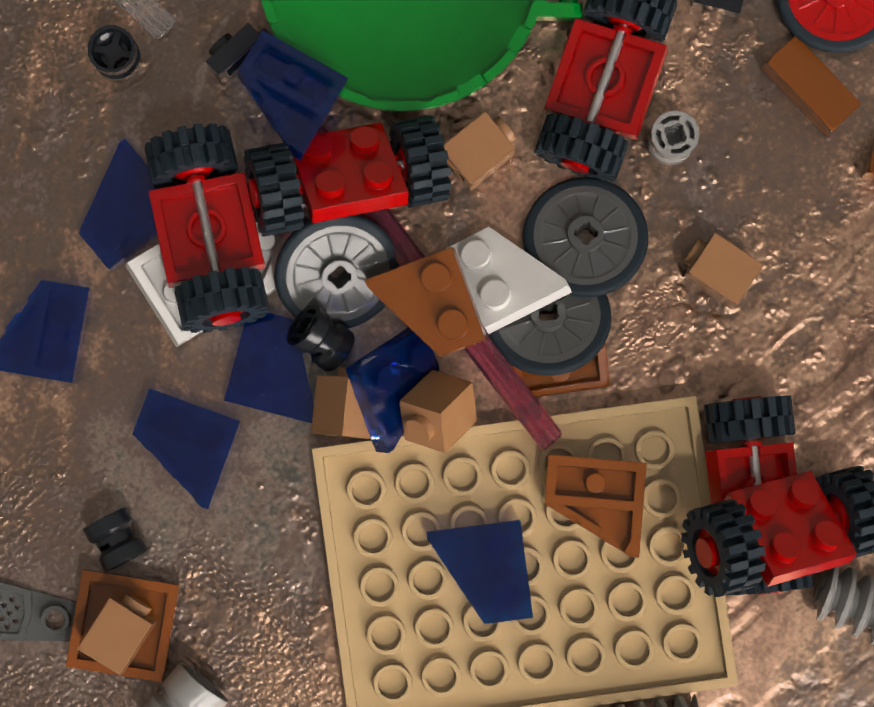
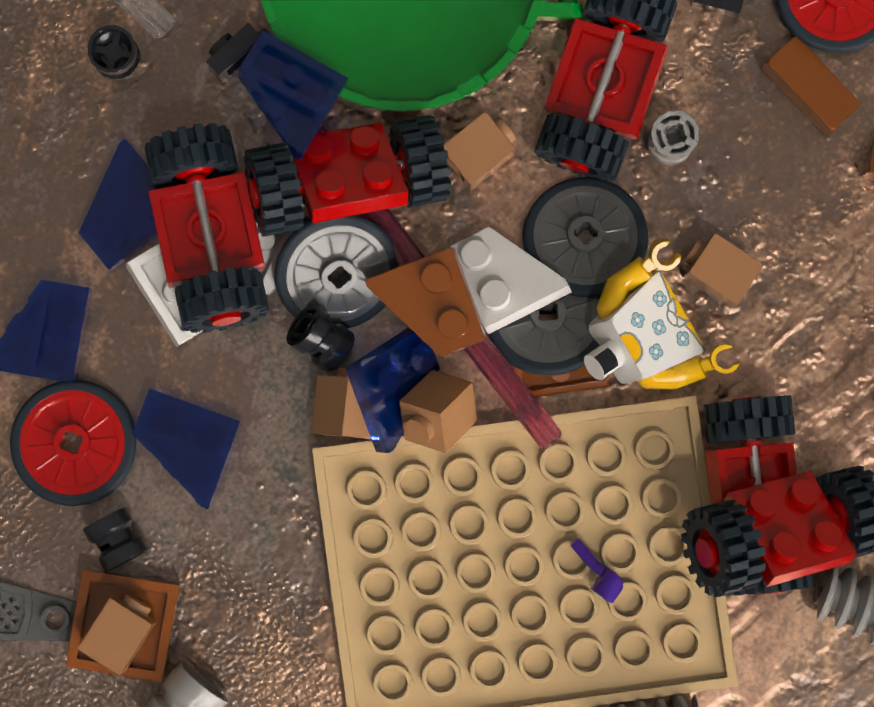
(43, 429): none -> red wheel
(270, 372): clear blue wing -> none
(488, 568): clear blue wing -> none
(599, 497): dark orange wing -> none
(608, 583): none -> dark purple hand
(646, 331): none -> torso

